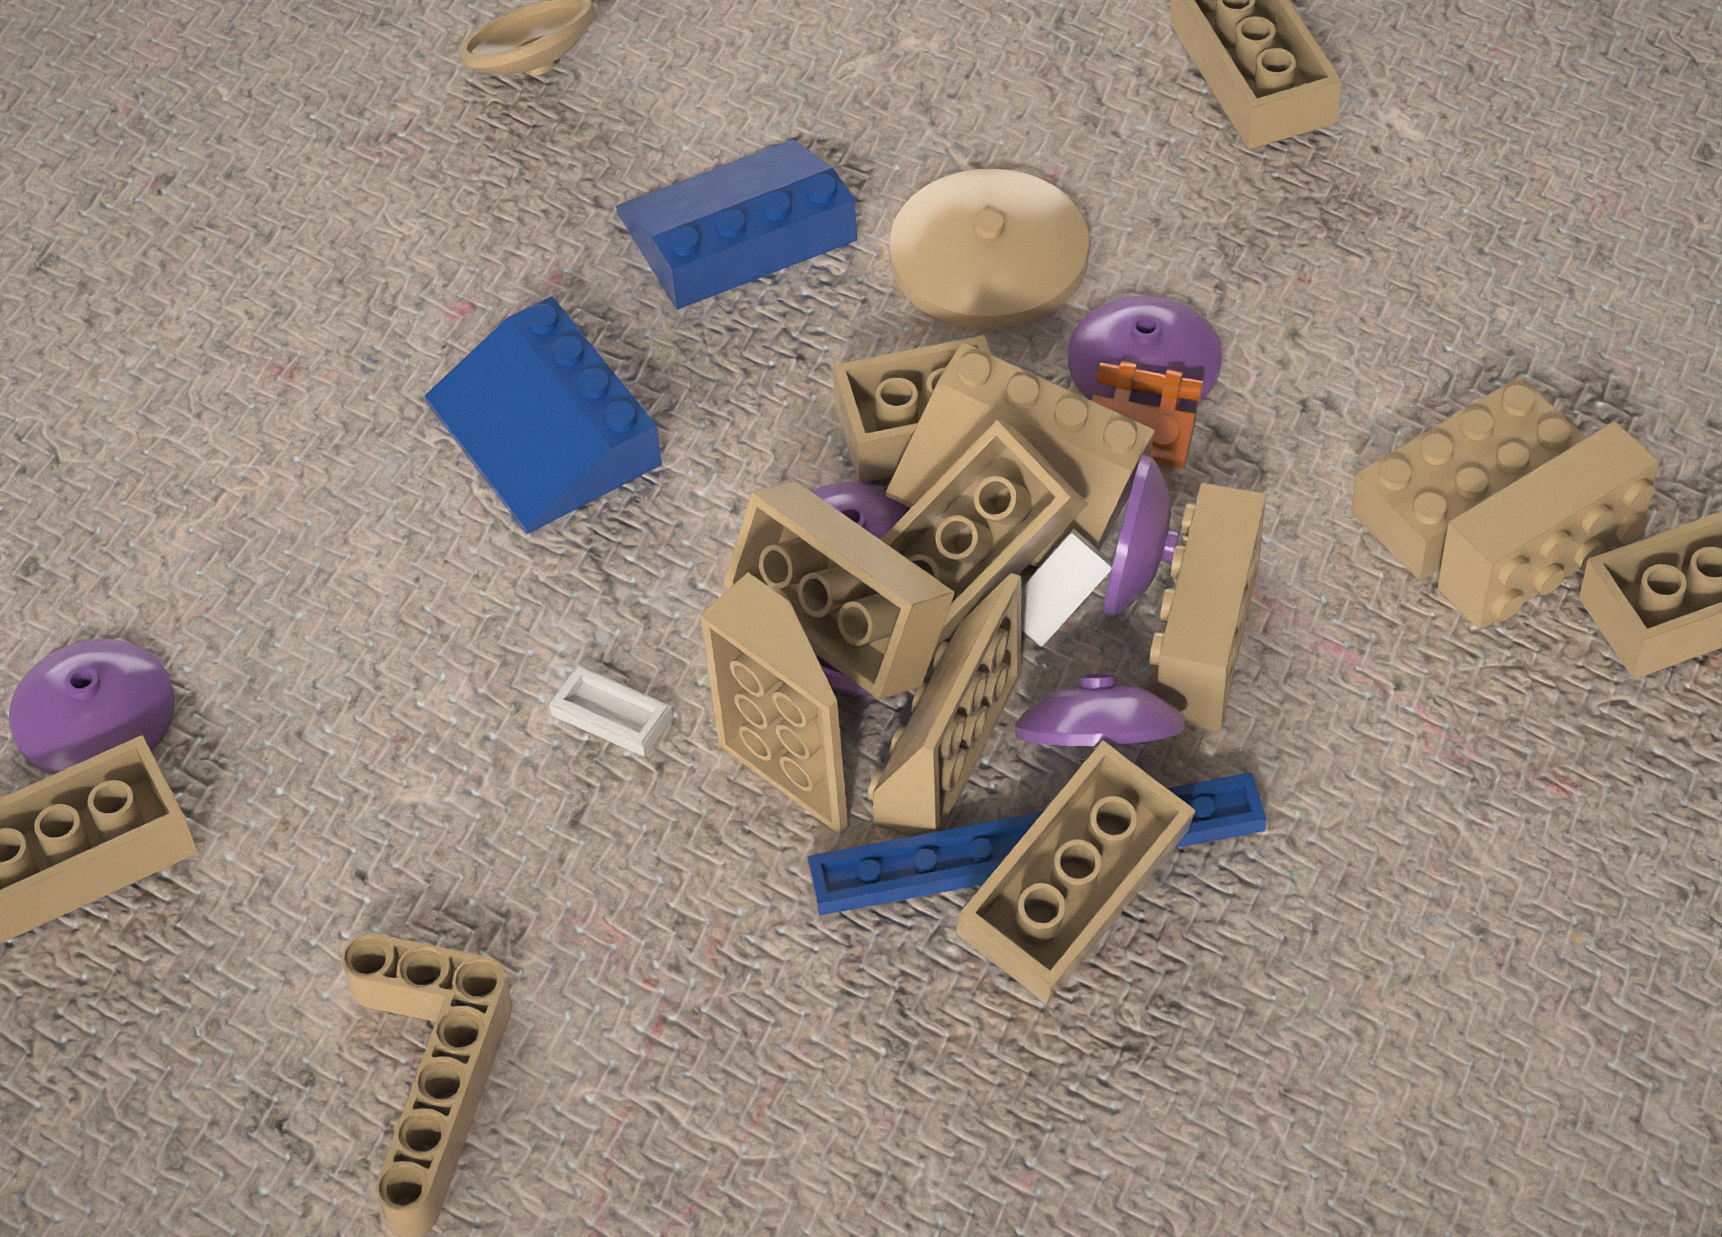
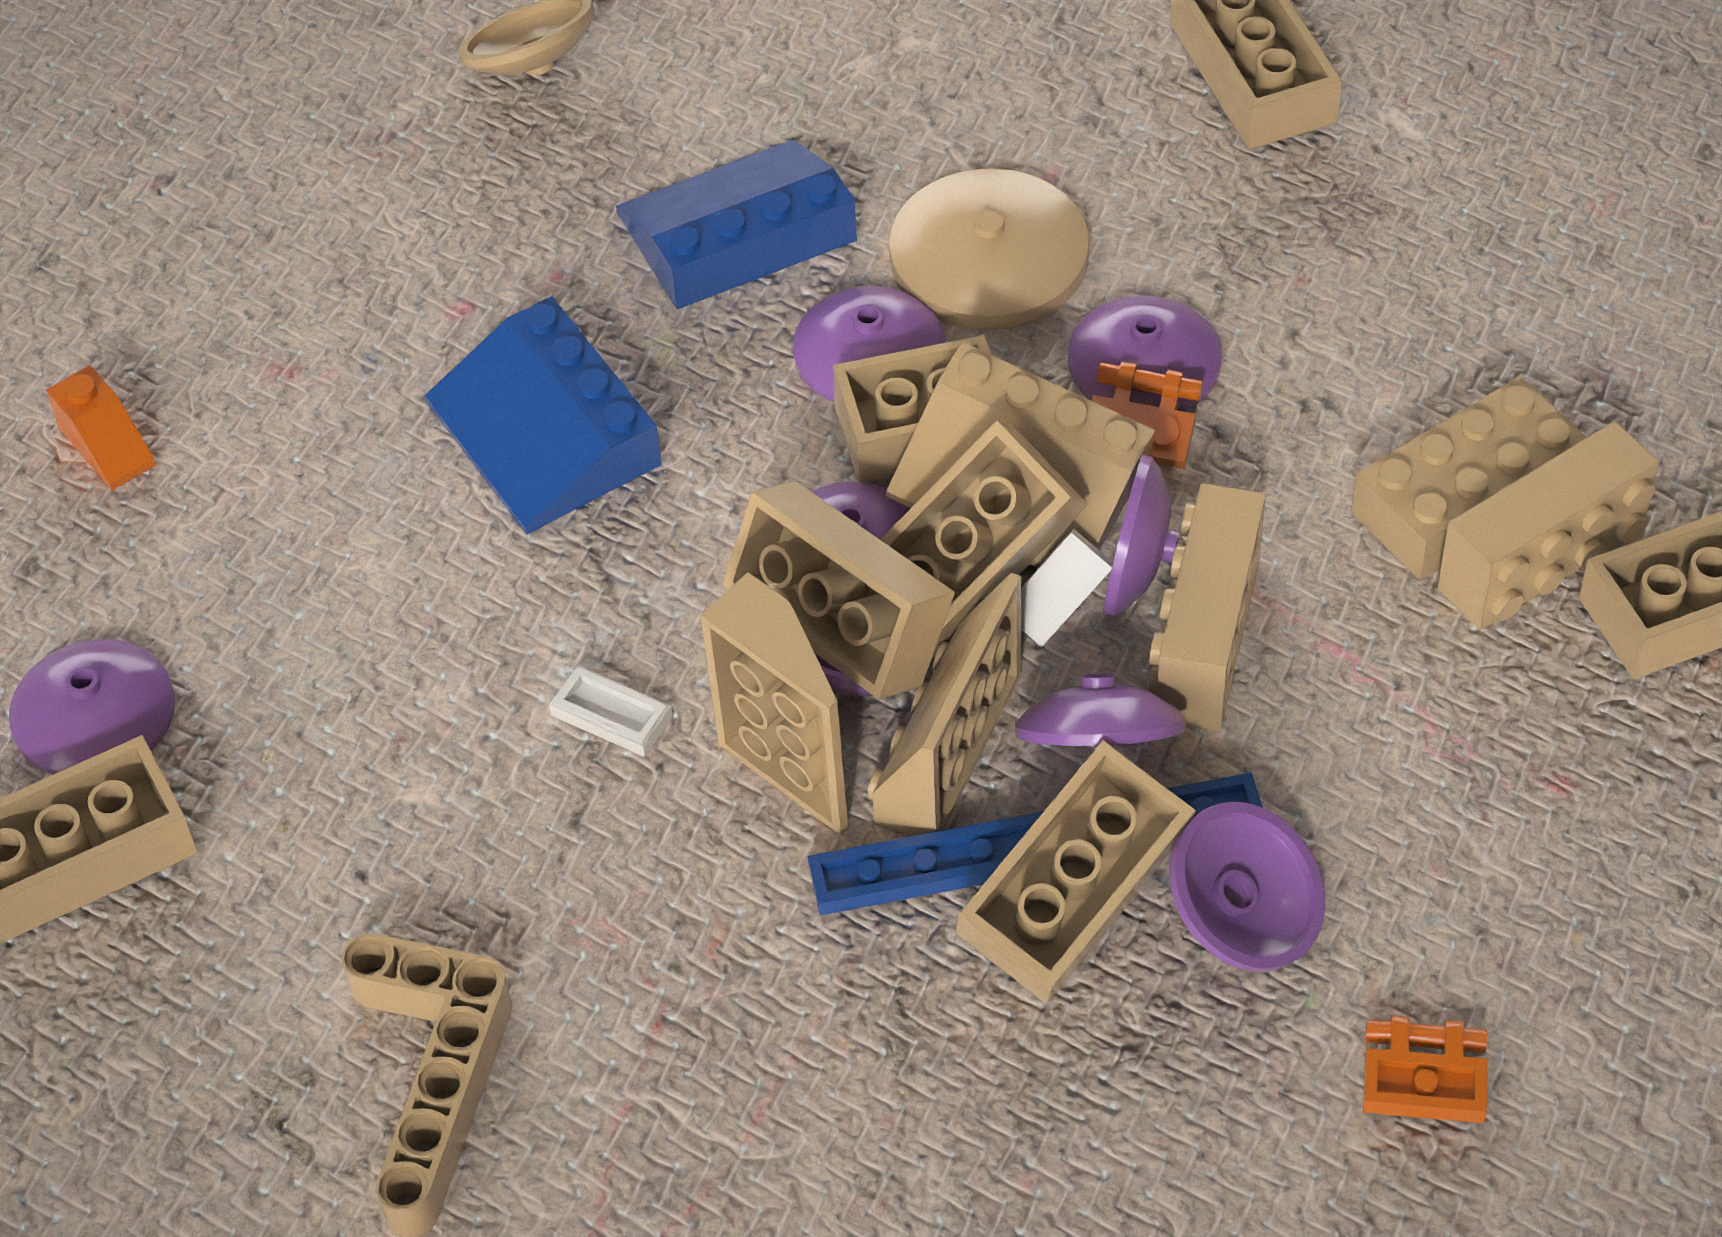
(99, 427): none -> orange slope
(860, 326): none -> medium lavender dish
(1264, 873): none -> medium lavender dish
(1425, 1083): none -> orange plate

